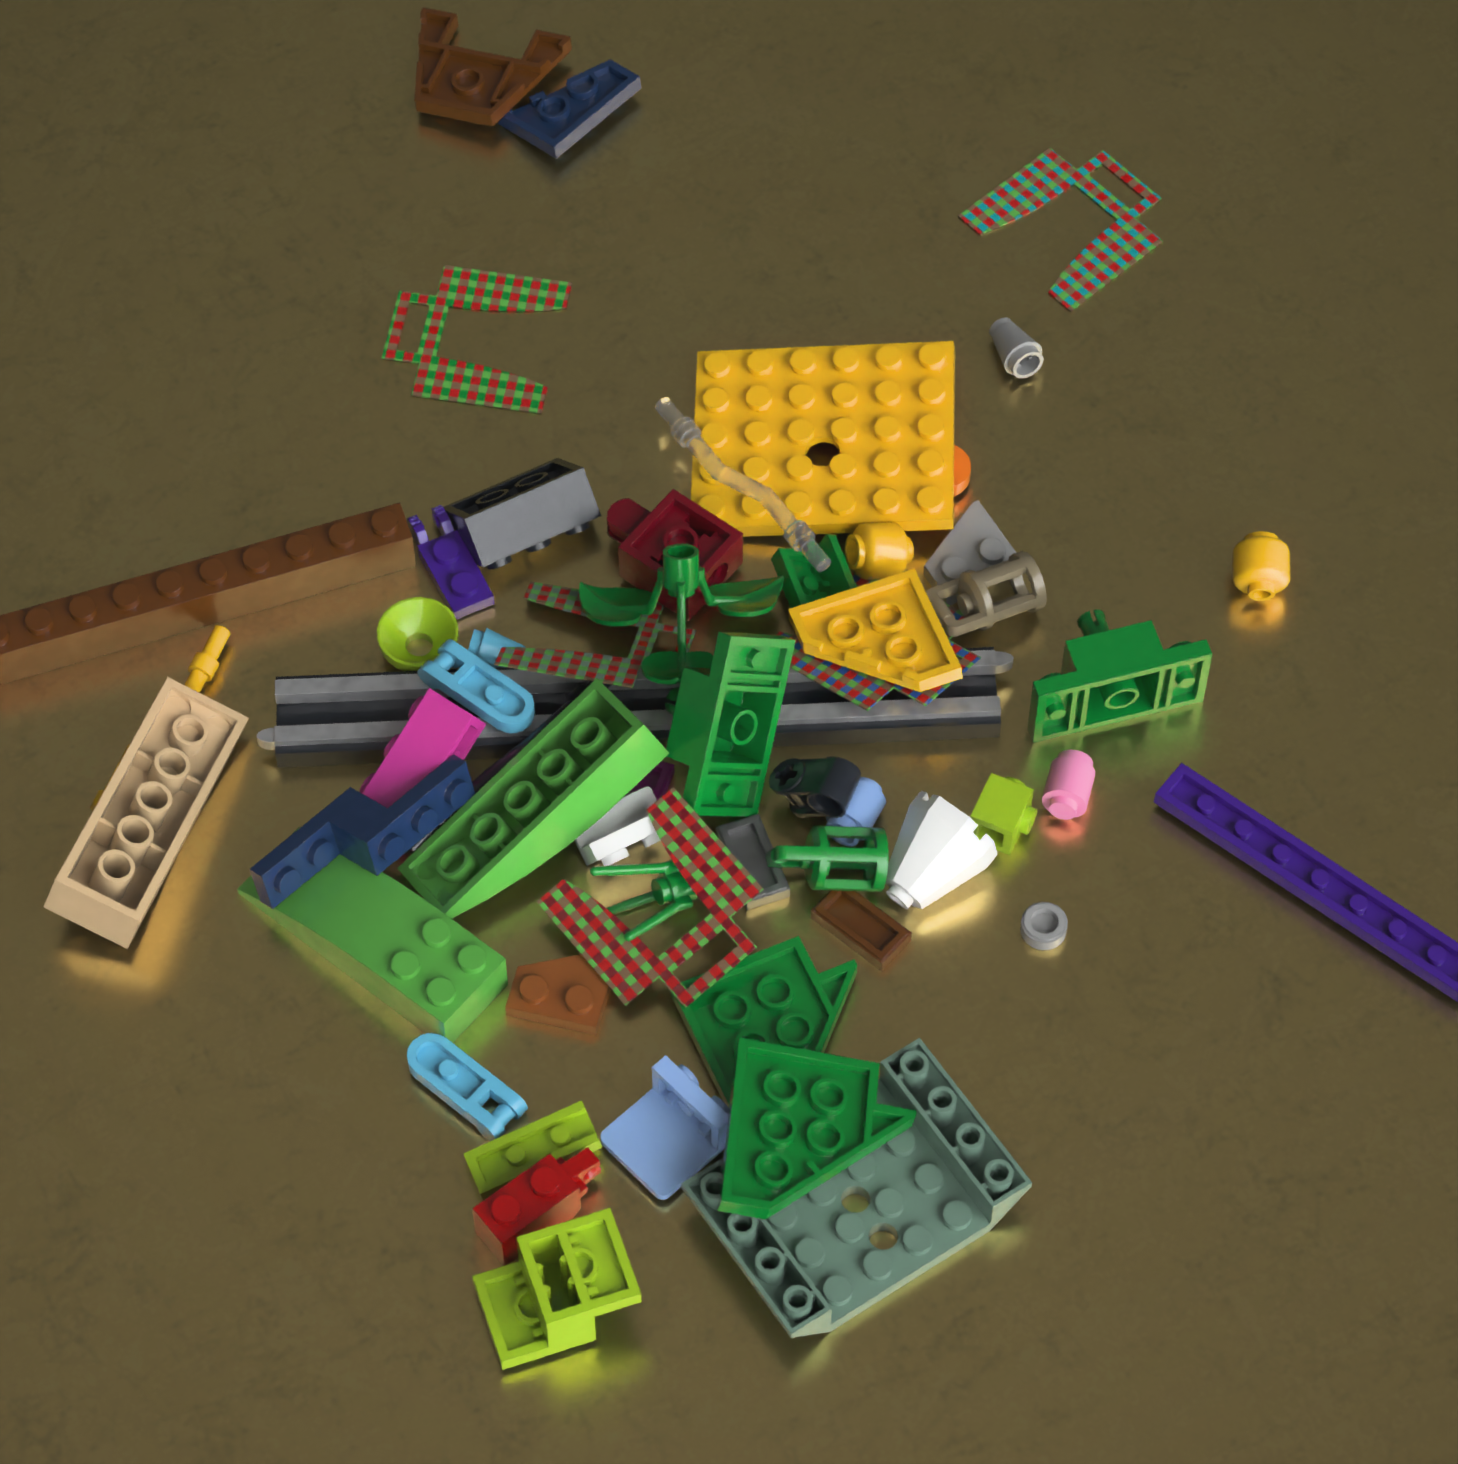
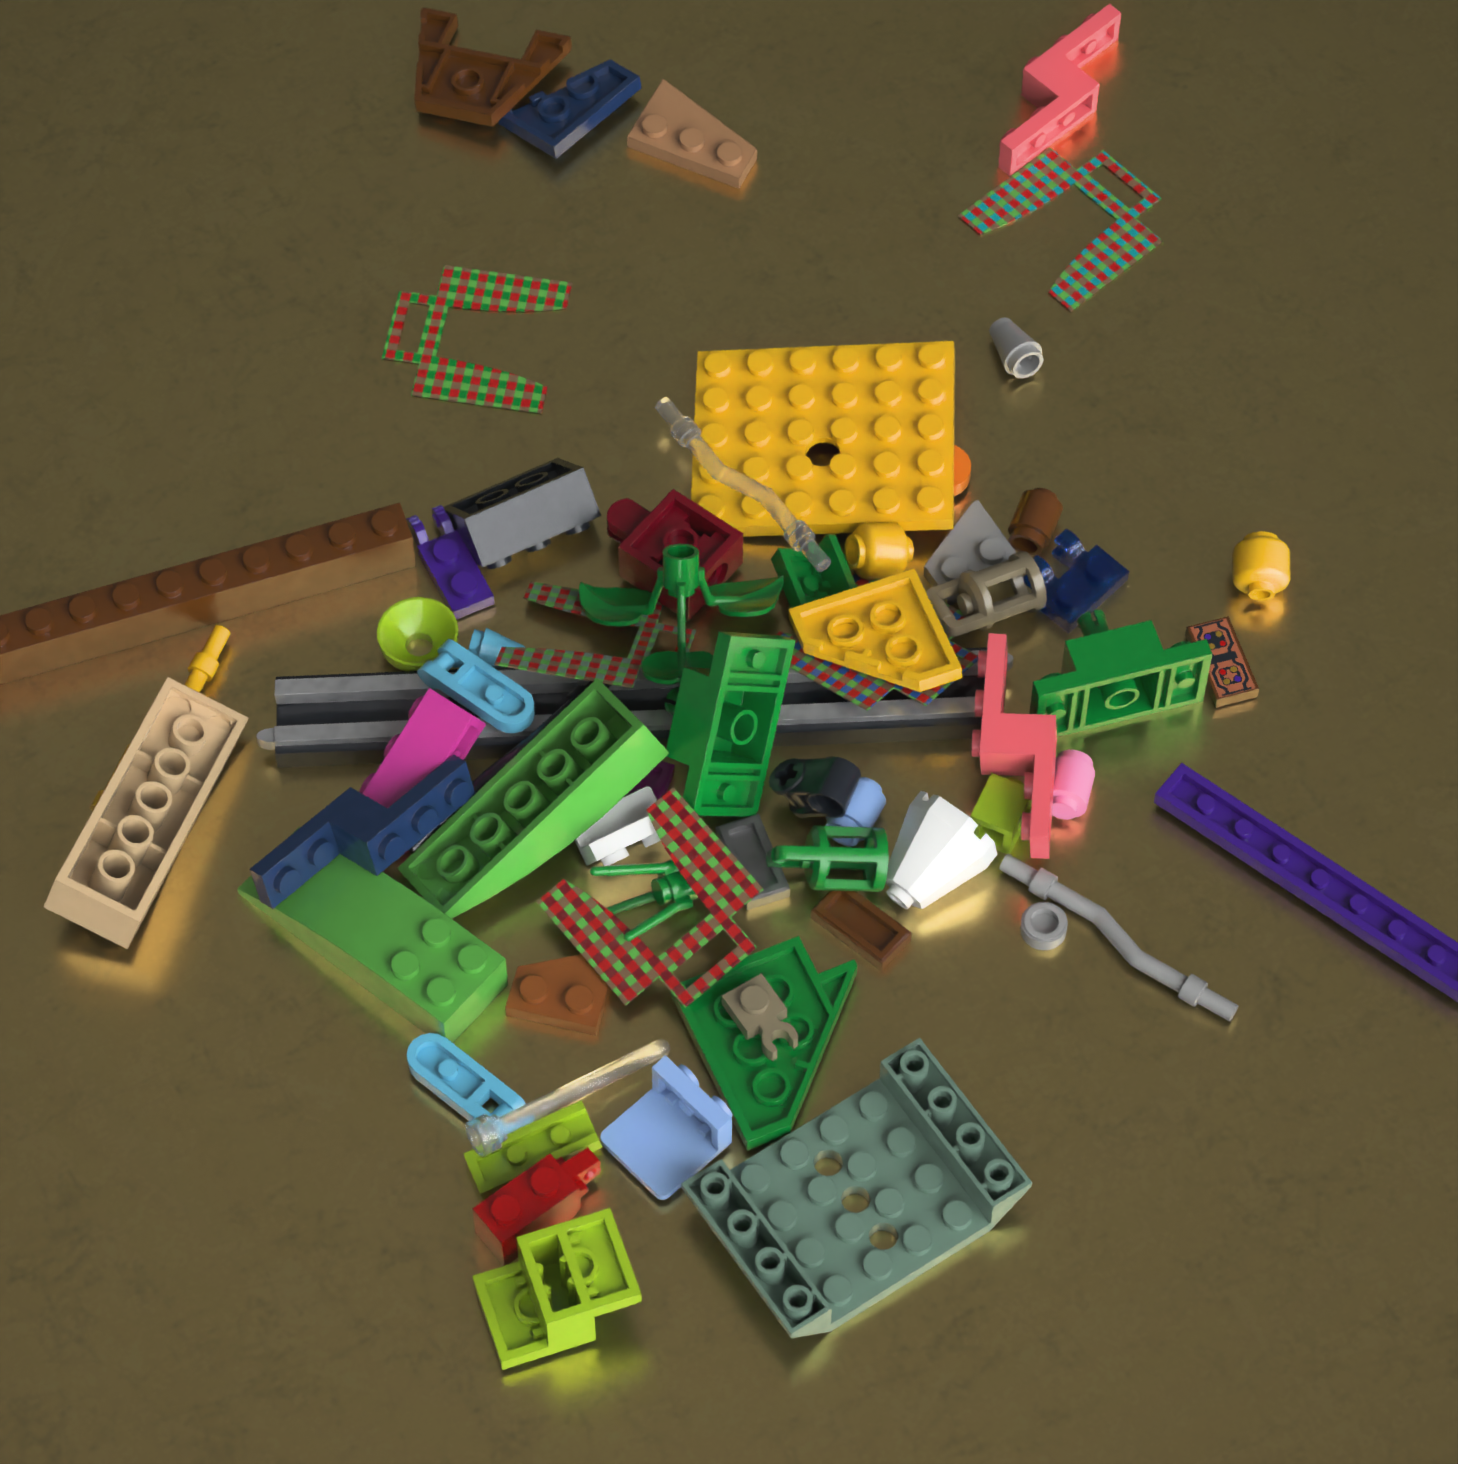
(489, 1132): none -> clear piece
(691, 138): none -> medium nougat wing
(759, 1011): none -> dark tan plate
(798, 1124): green wing -> none
(1016, 745): none -> coral bracket
(1034, 520): none -> reddish brown brick
(1059, 89): none -> coral bracket
(1084, 586): none -> clear blue plate
(1190, 989): none -> light grey bar
(1229, 673): none -> tile

